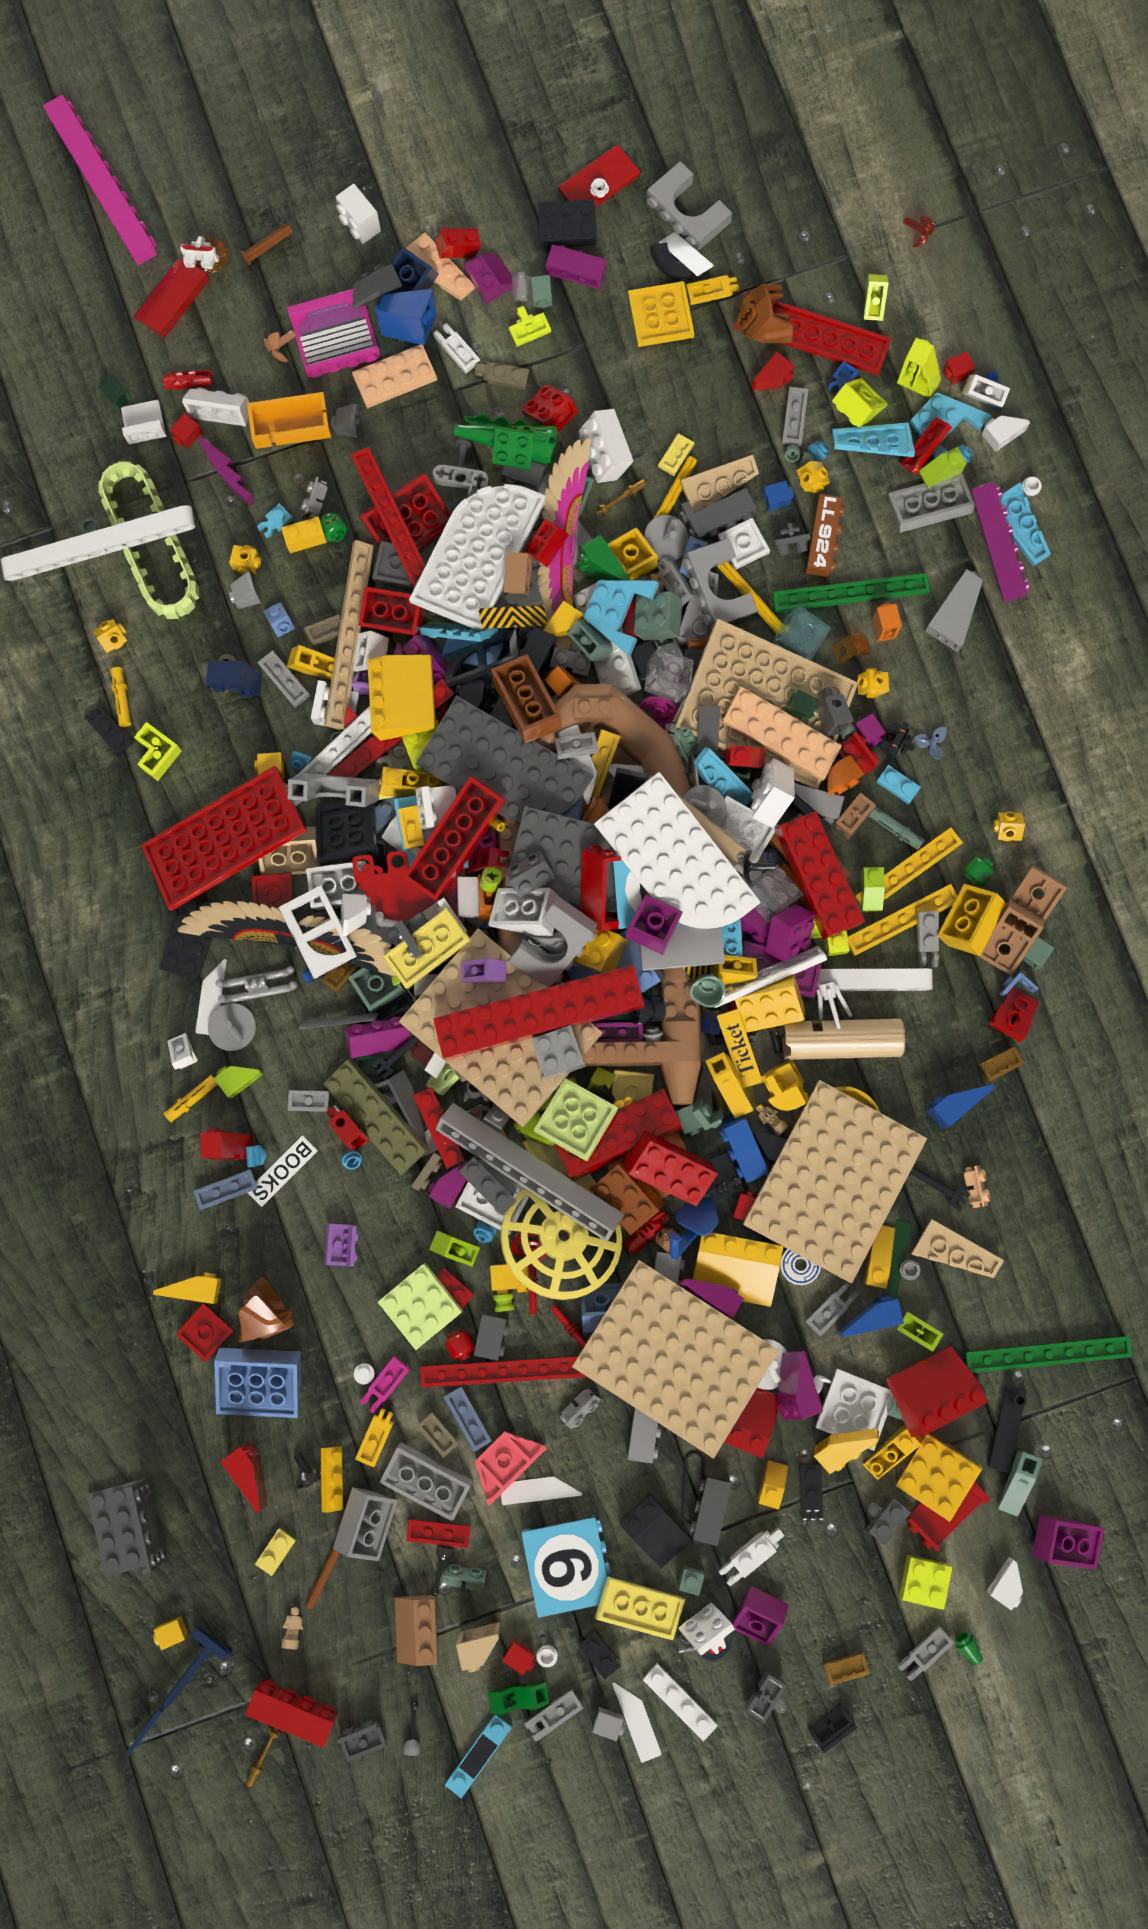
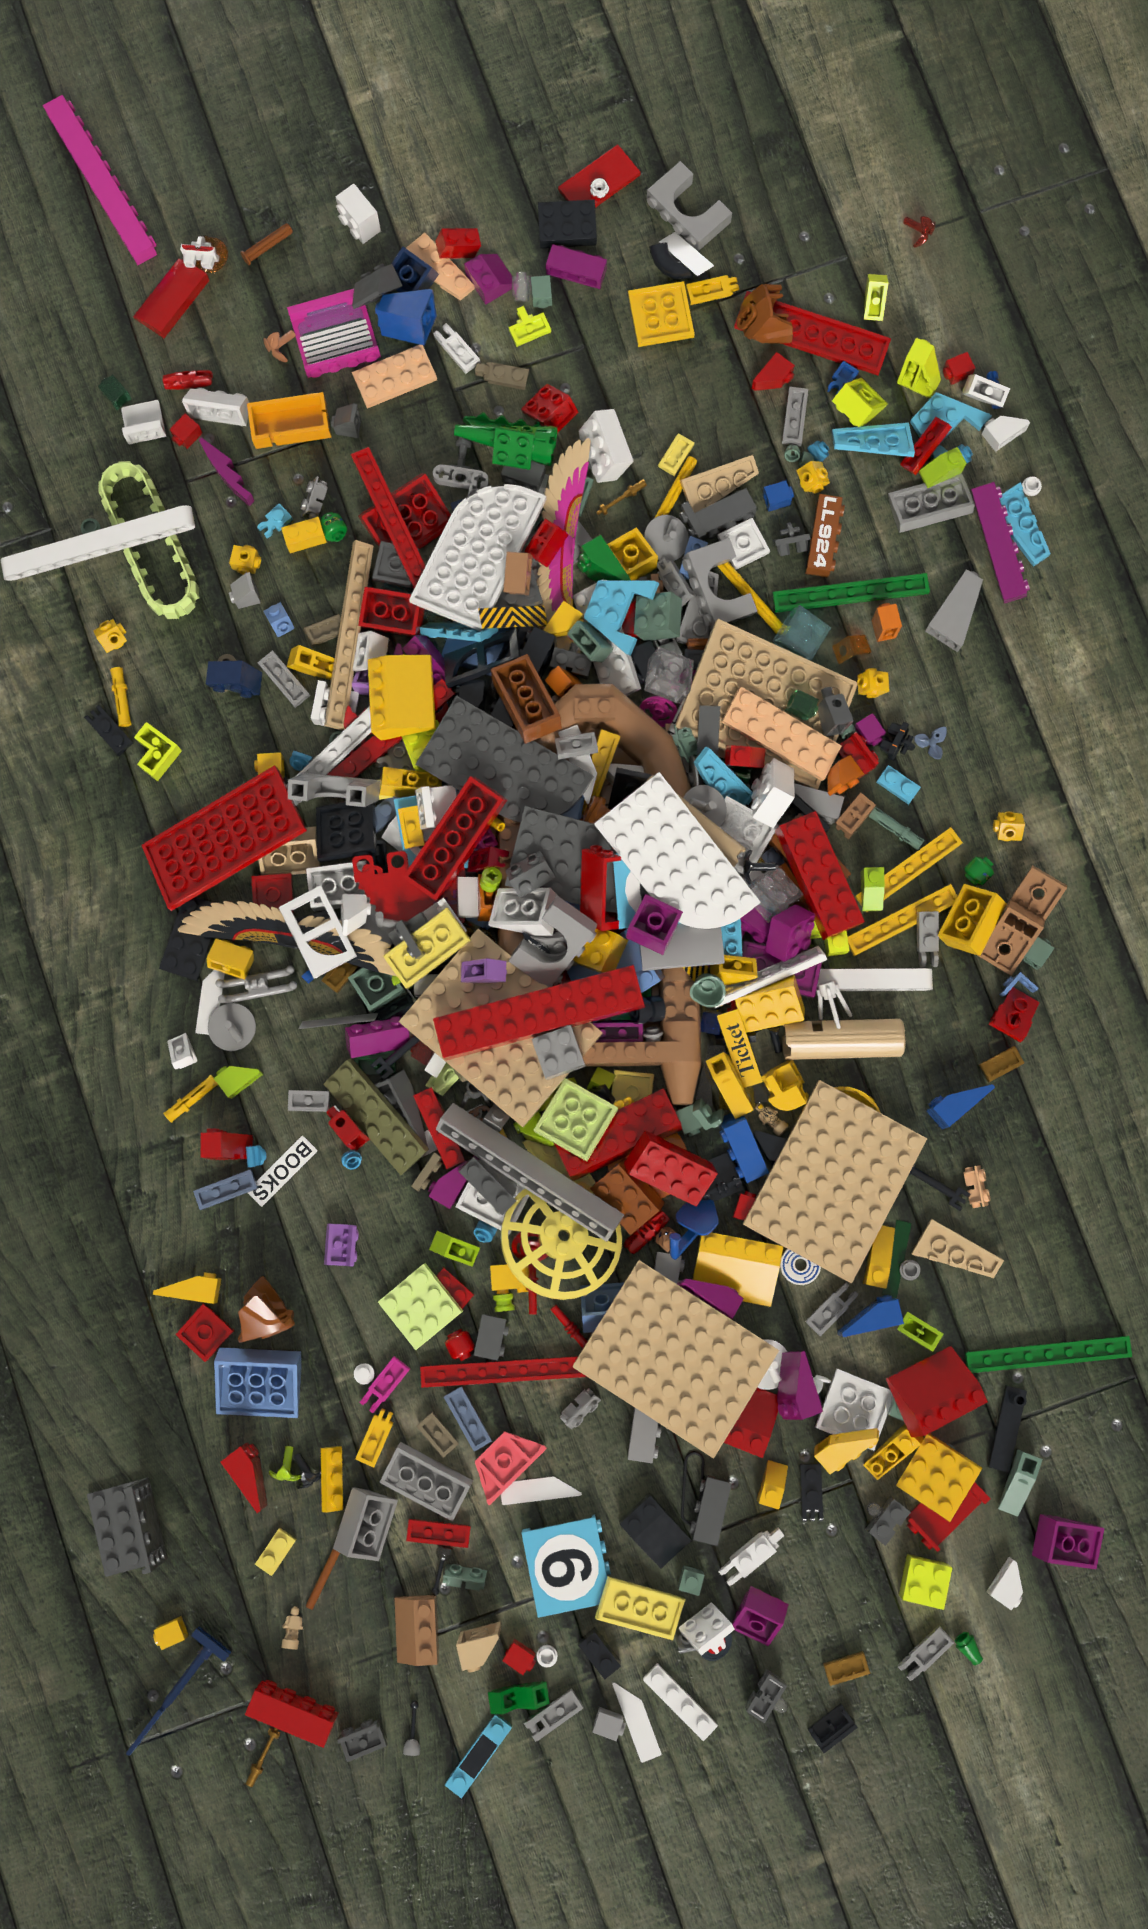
(230, 958): none -> yellow brick
(284, 1472): none -> lime plant

